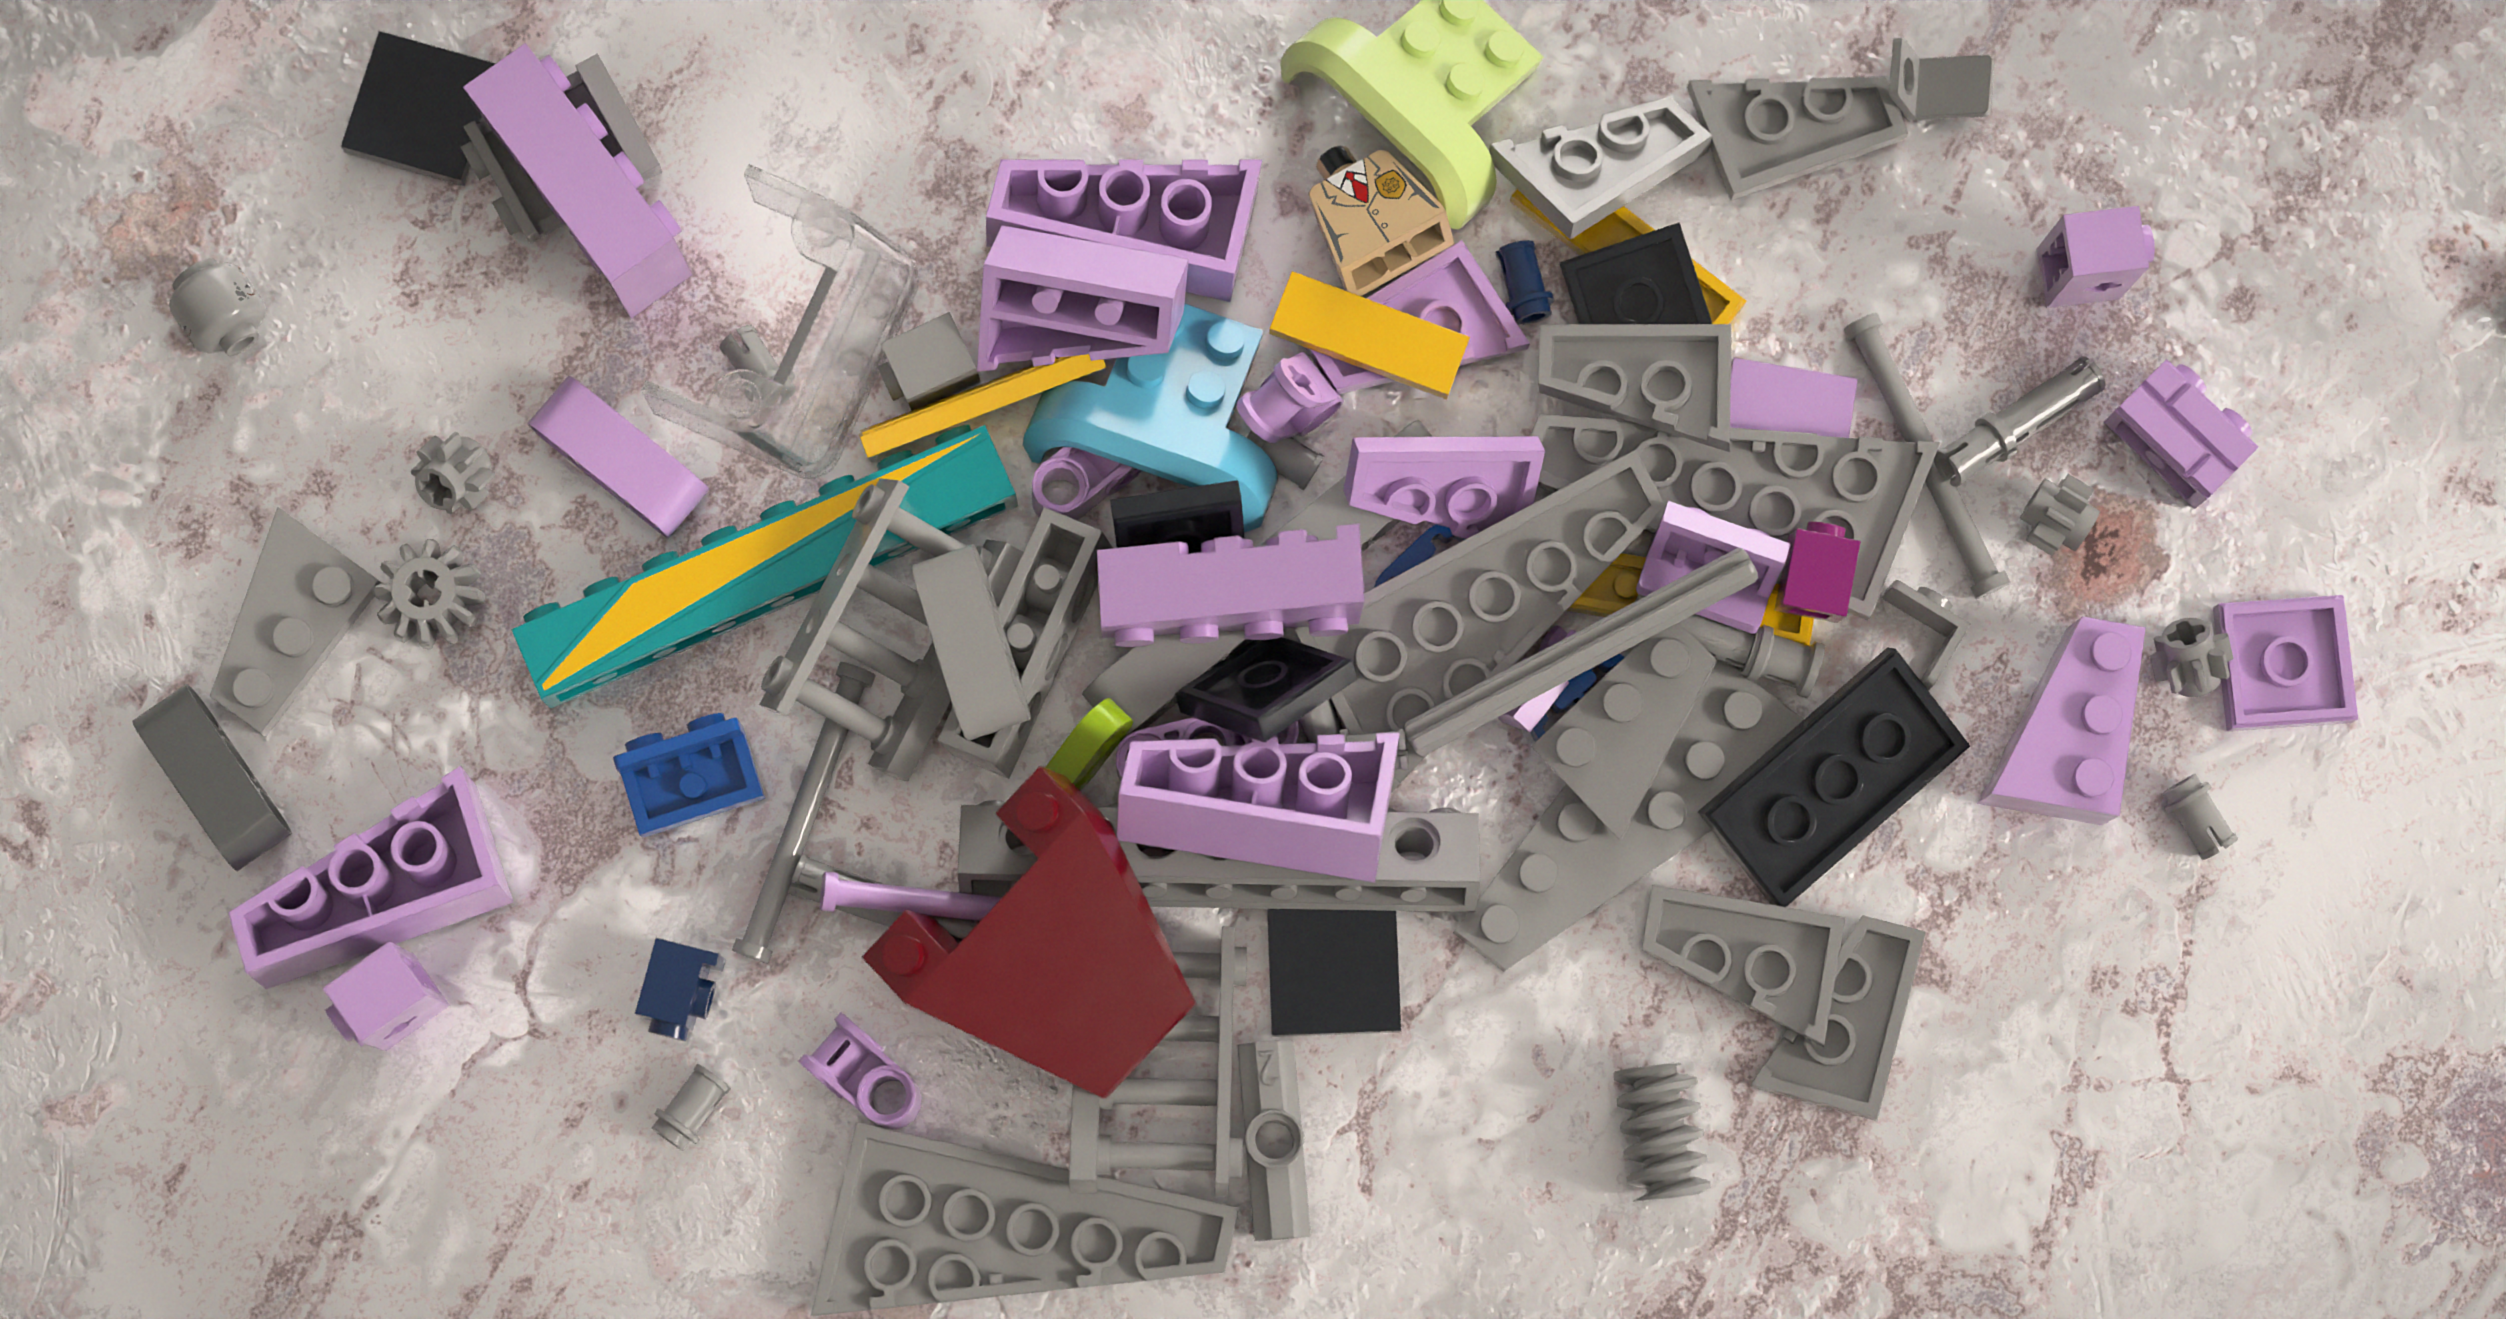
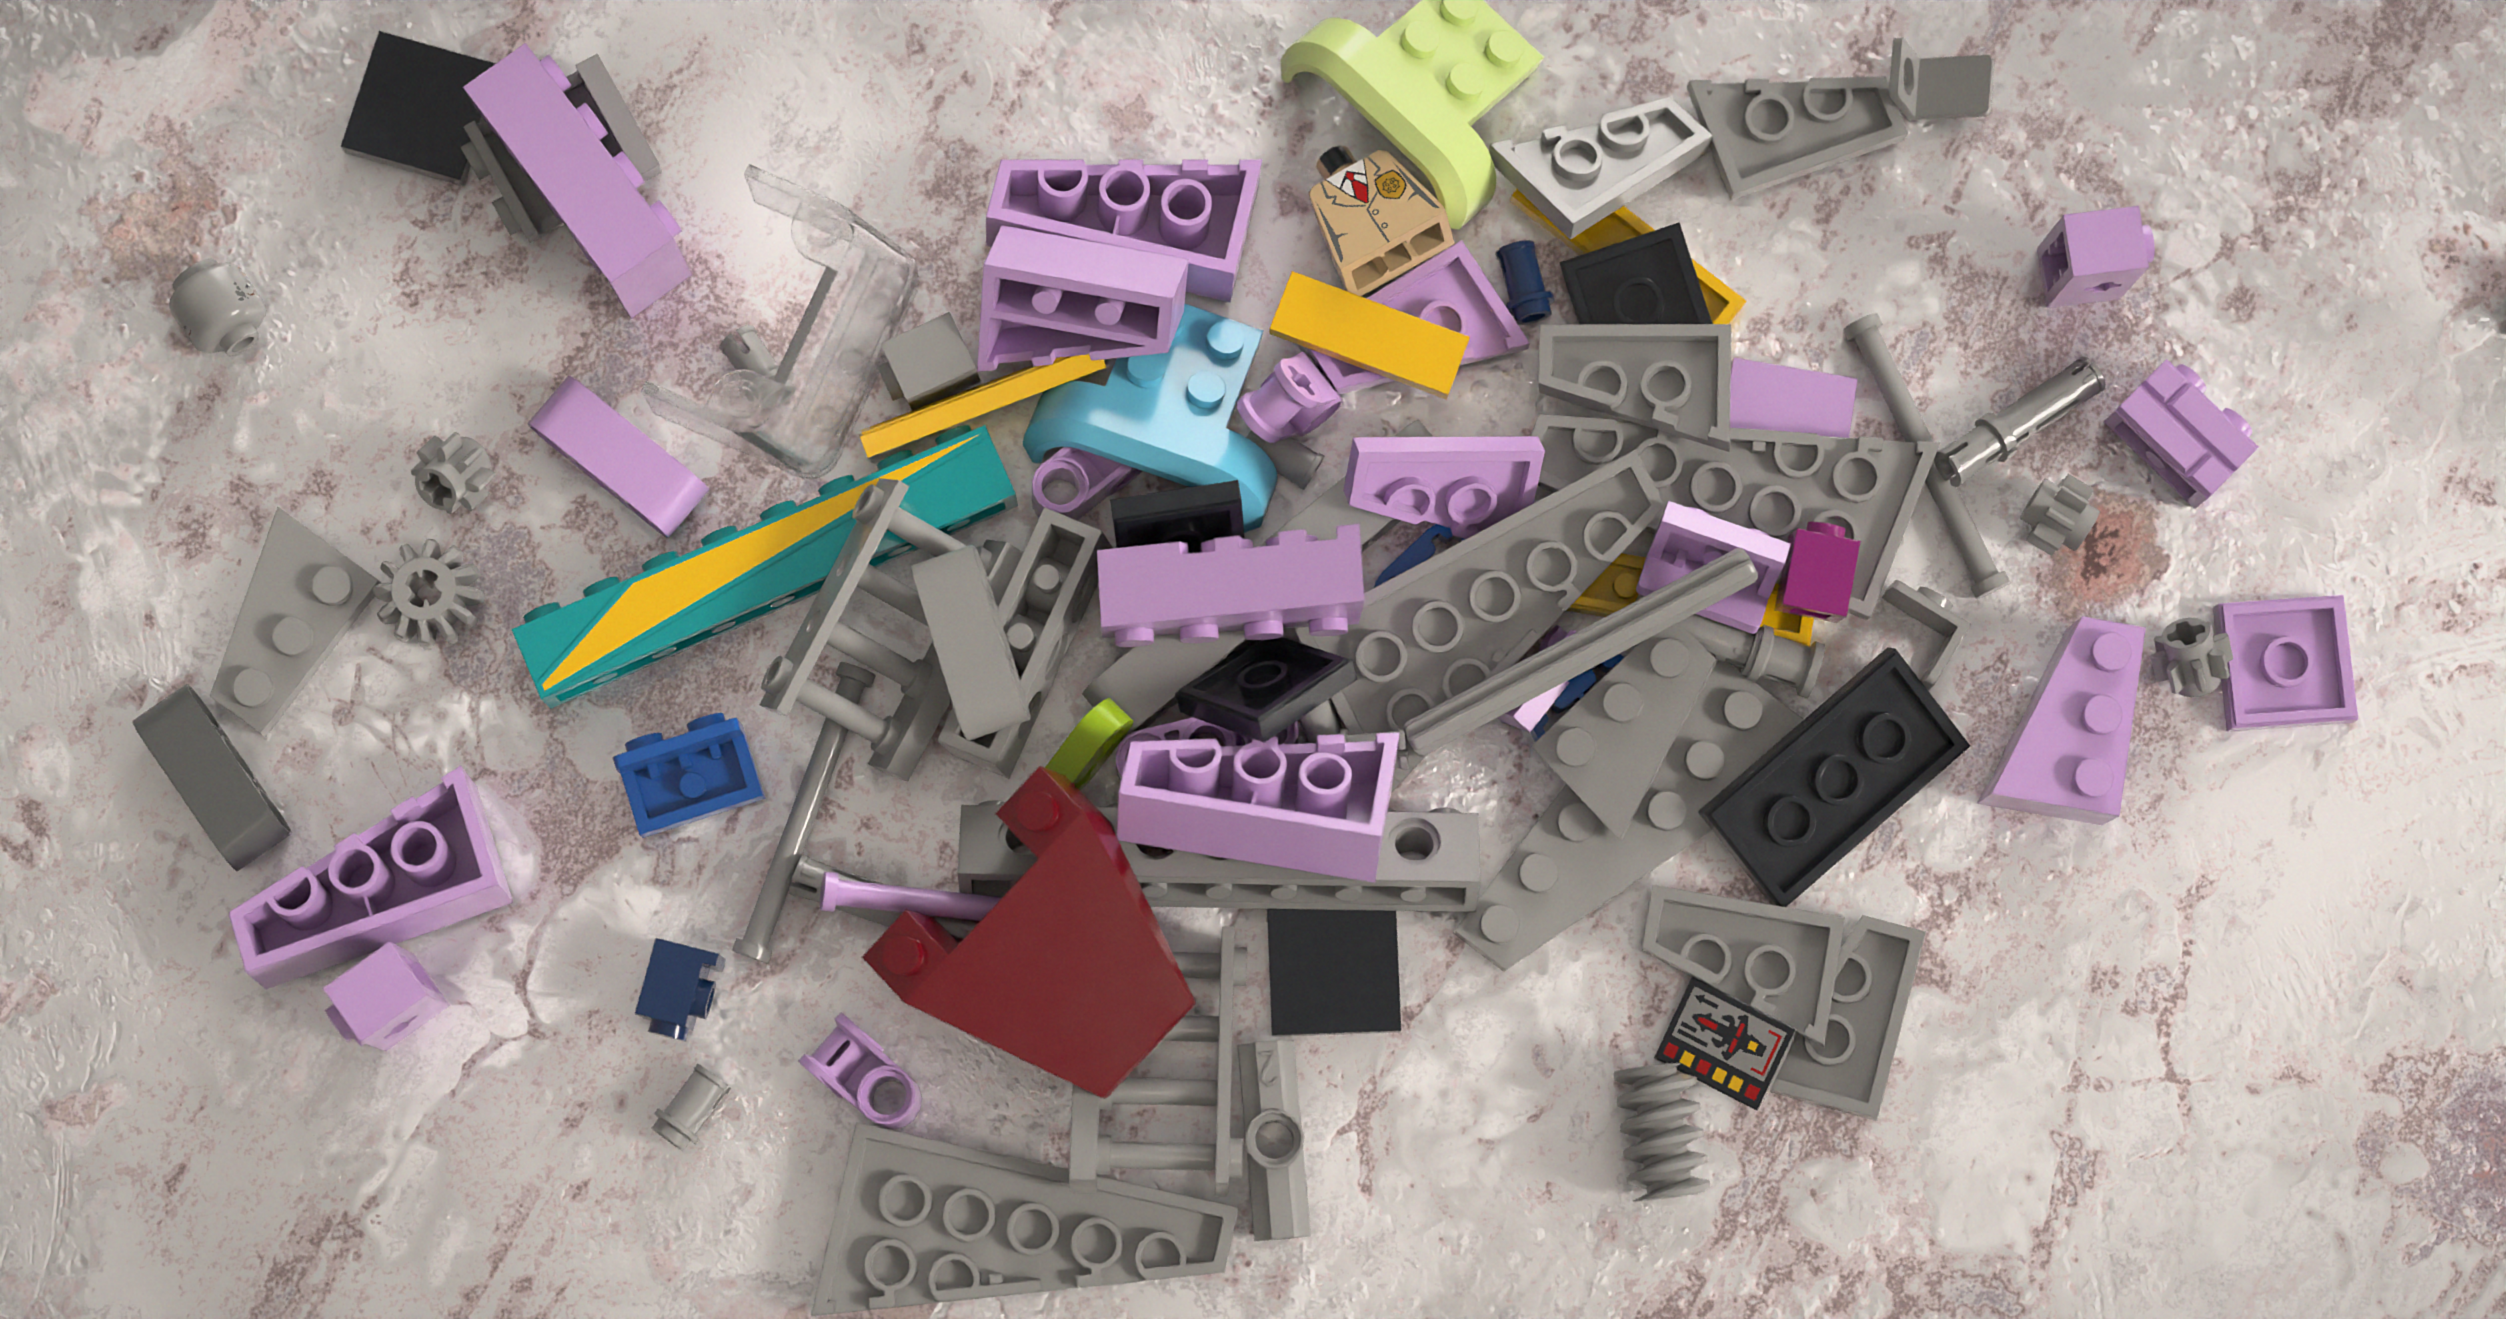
(1726, 1043): none -> piece
(2197, 813): light grey pin -> none

